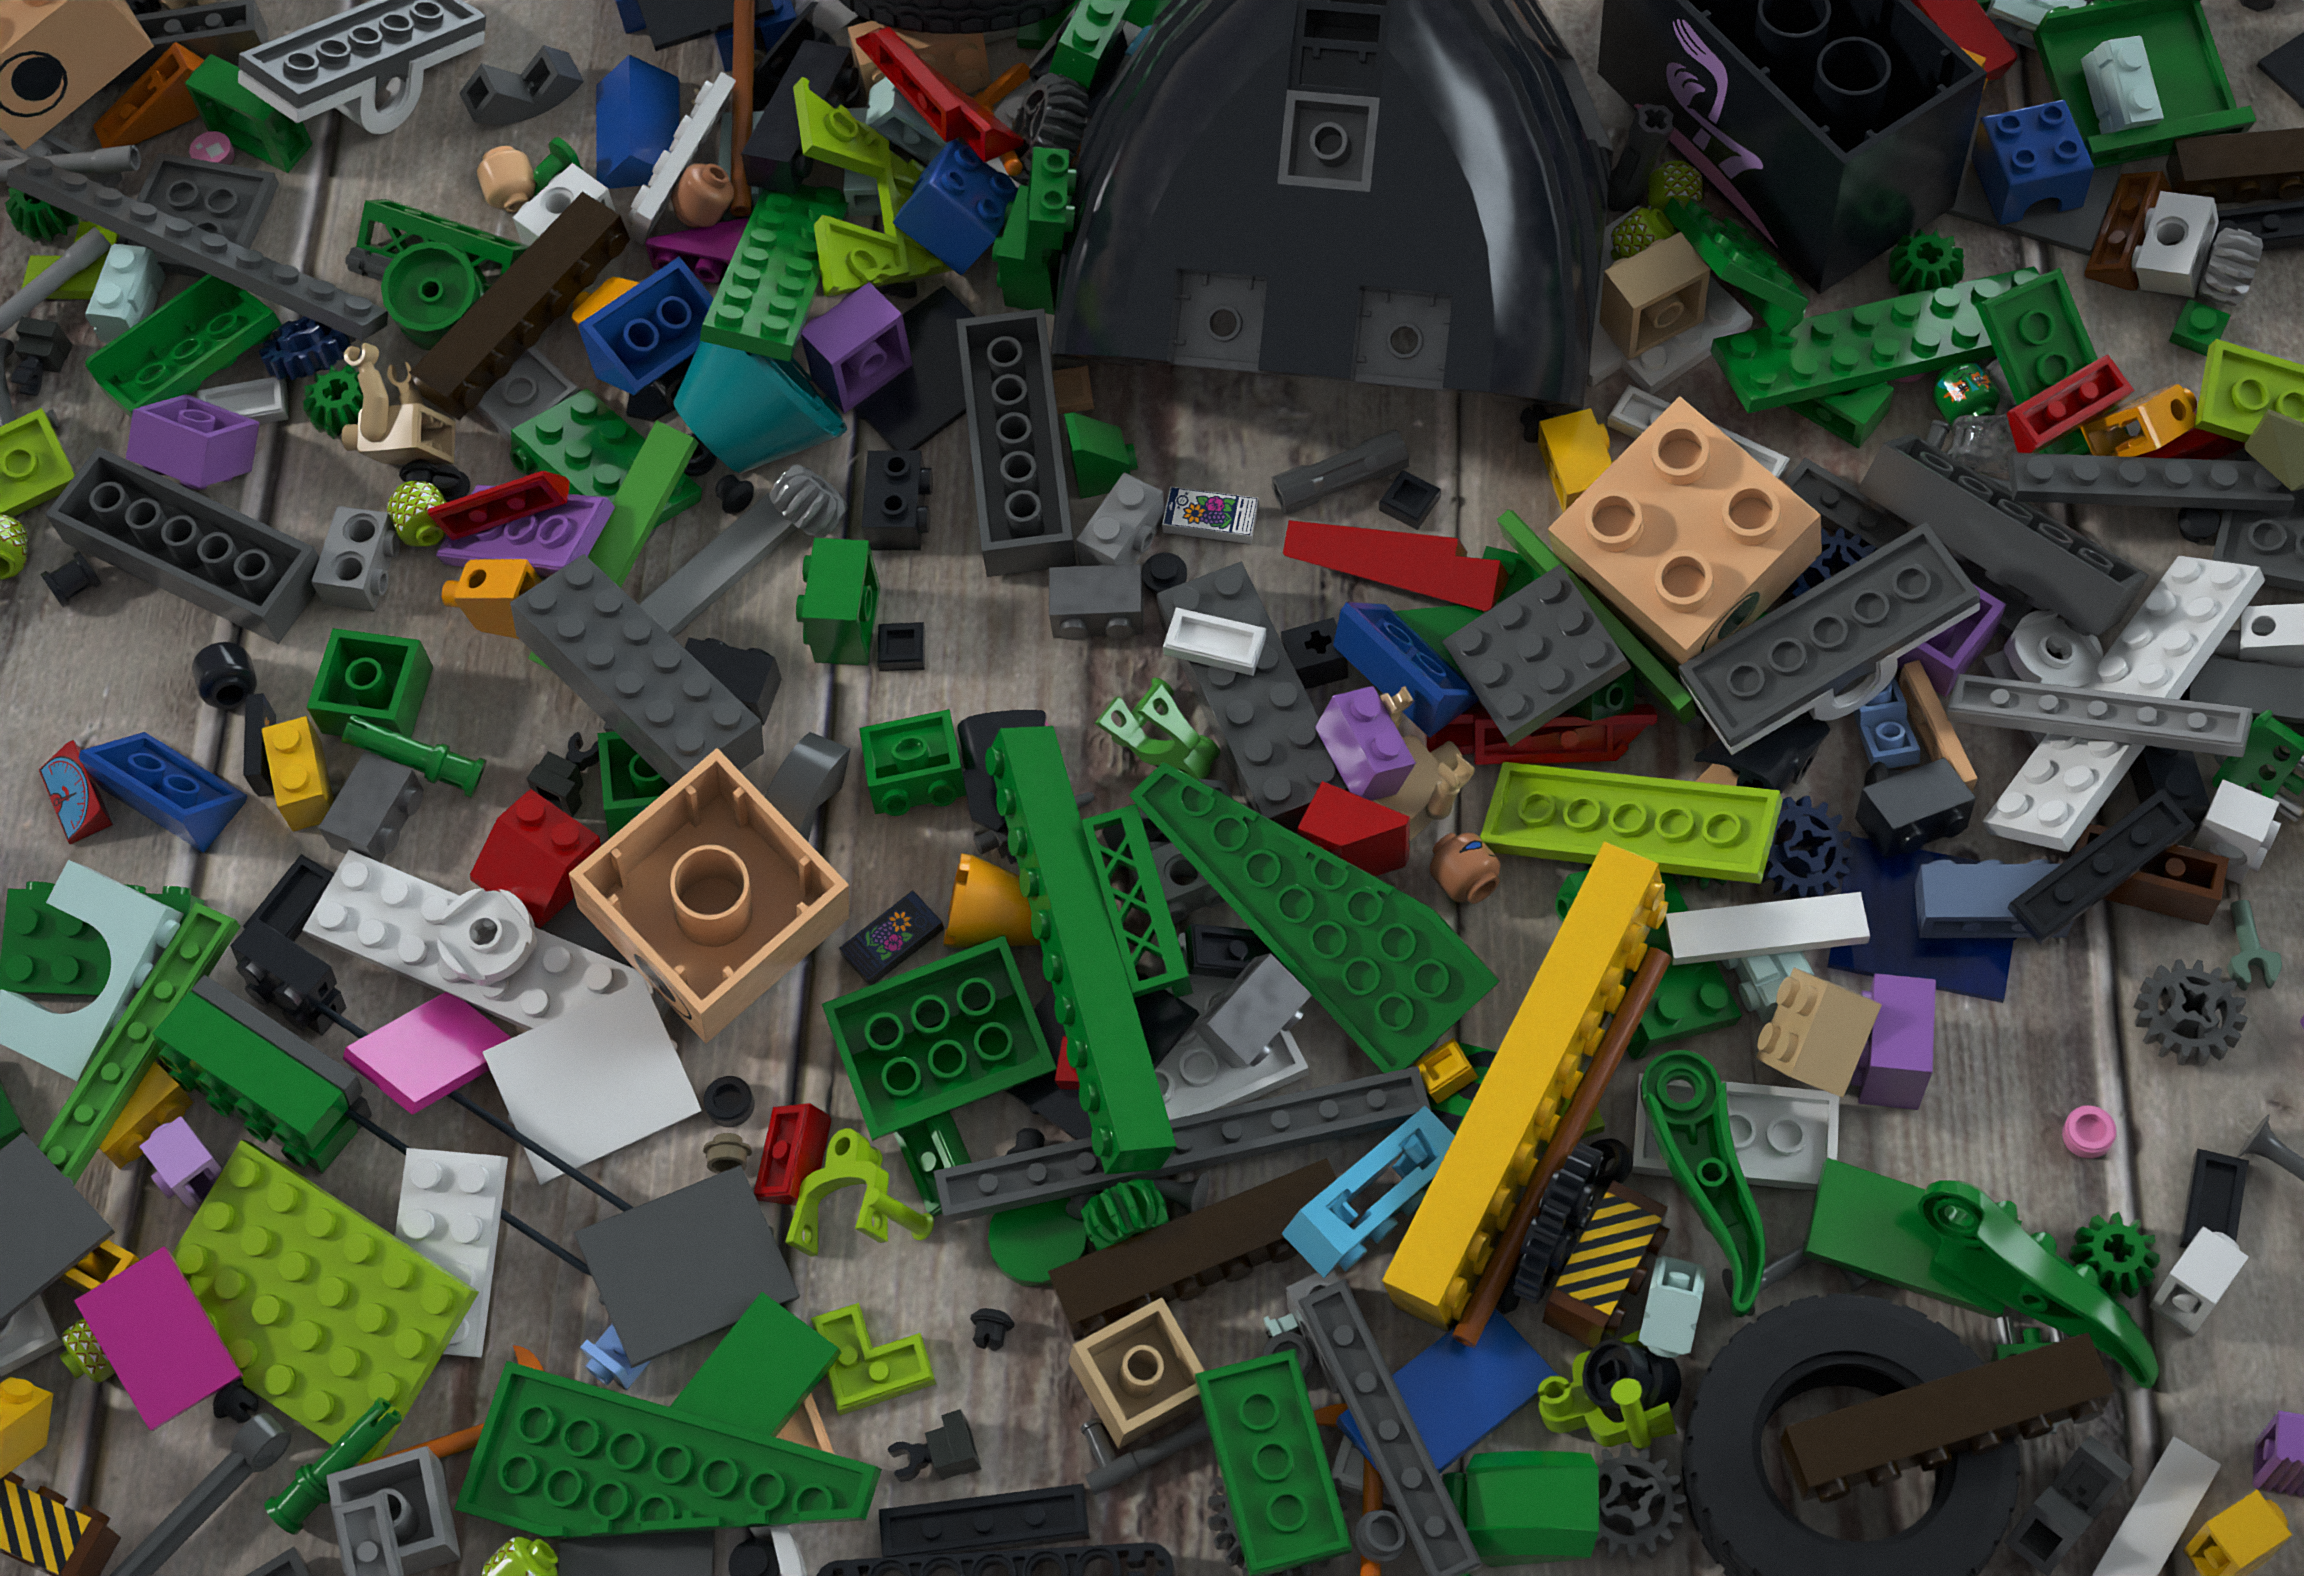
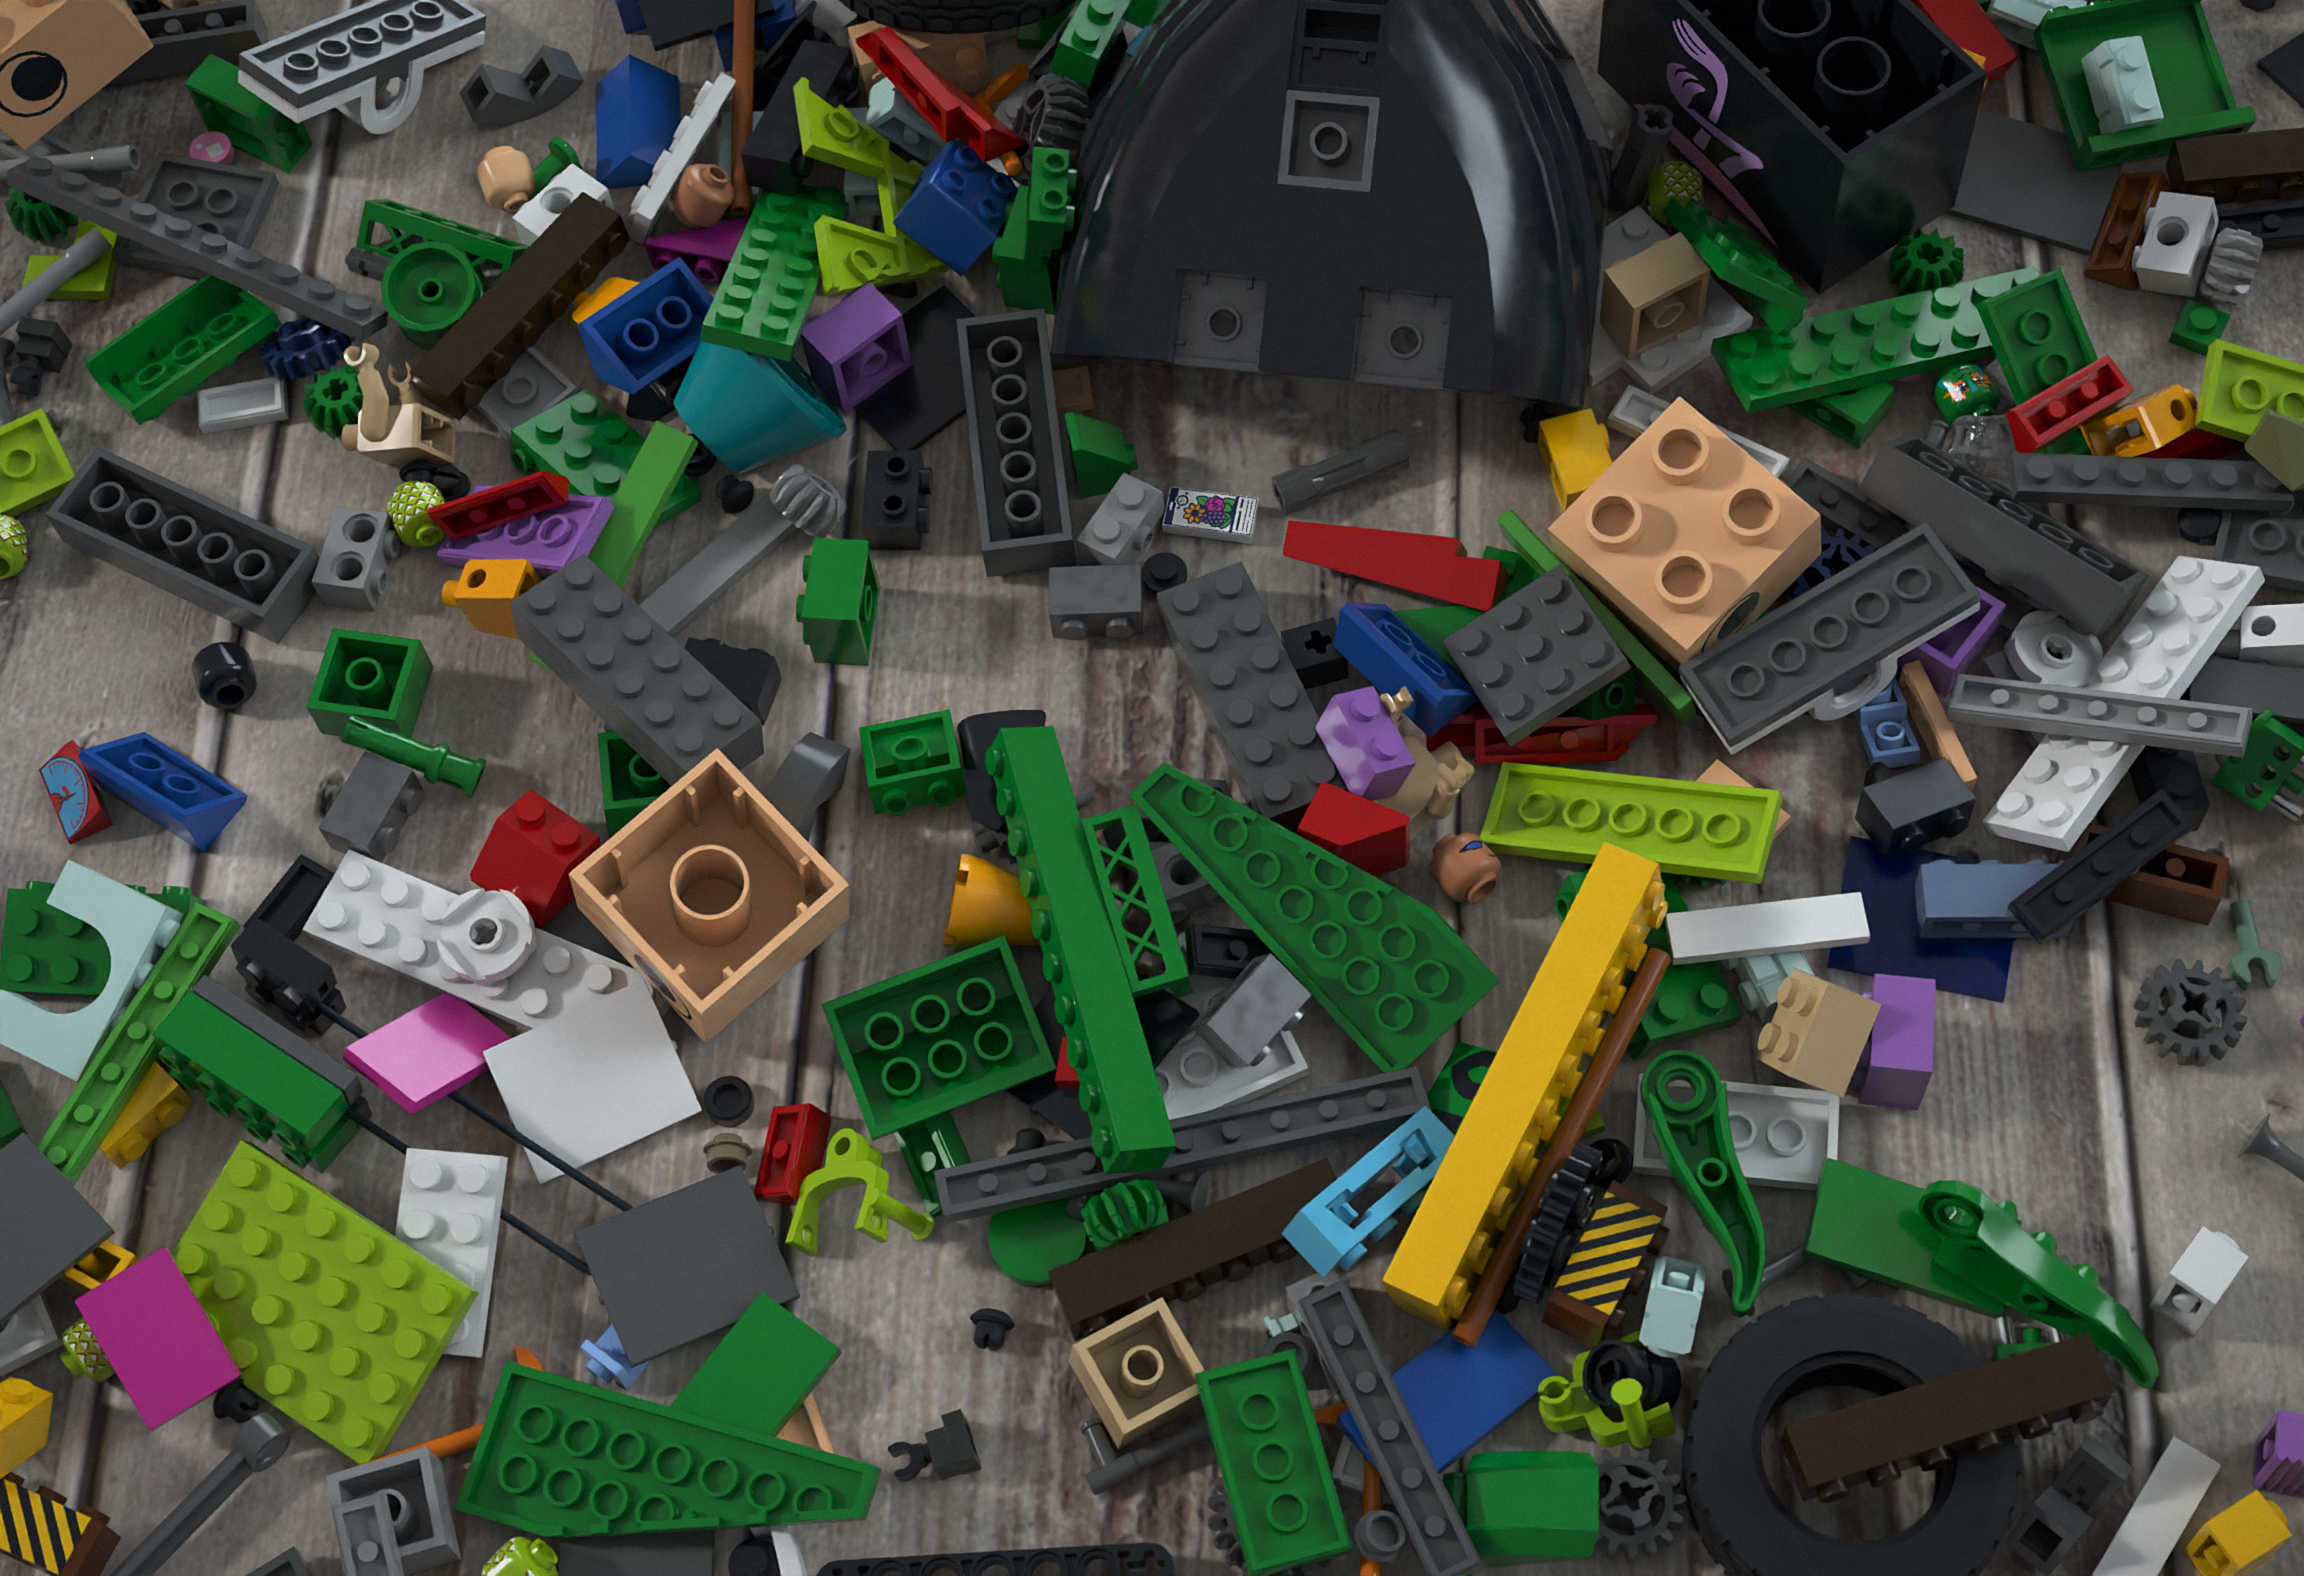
(71, 579): black bush -> none
(124, 291): light aqua brick -> none
(153, 102): orange slope -> none
(182, 1163): lavender brick -> none
(192, 441): medium lavender brick -> none
(255, 767): black tile -> none
(298, 772): yellow brick -> none
(311, 1482): green pin -> none
(560, 778): pearl dark grey piece -> none
(866, 1373): lime tile -> none
(891, 938): tile -> none
(901, 646): black tile -> none
(986, 1522): black tile -> none
(1185, 752): bright green piece -> none
(1214, 641): white tile -> none
(1409, 499): black tile -> none
(1445, 1070): yellow tile -> none
(1639, 231): lime head -> none
(1776, 757): black panel -> none
(1802, 869): dark blue gear -> none
(2031, 158): blue piece -> none
(2089, 1132): bright pink tile -> none
(2129, 1249): green gear -> none
(2214, 1195): black tile -> none
(2238, 828): white brick -> none

